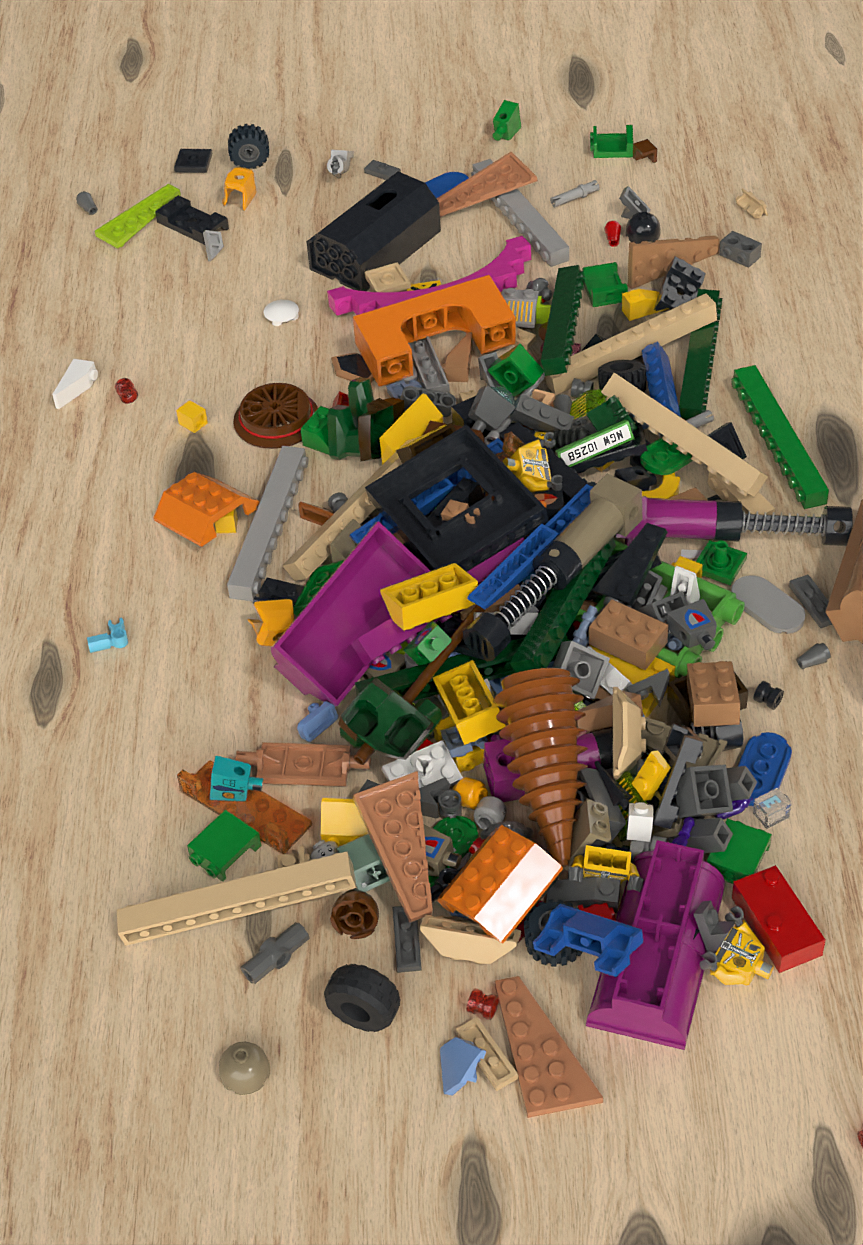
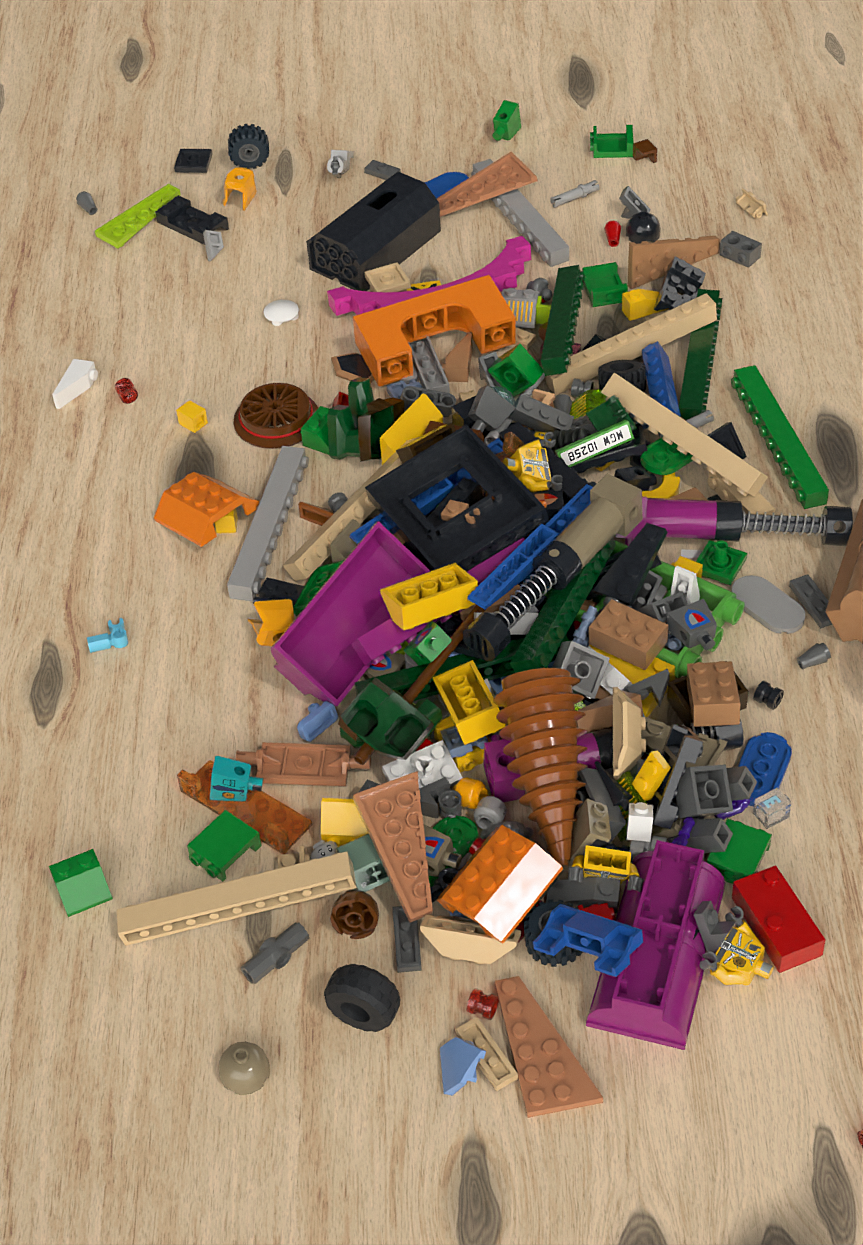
(80, 882): none -> slope

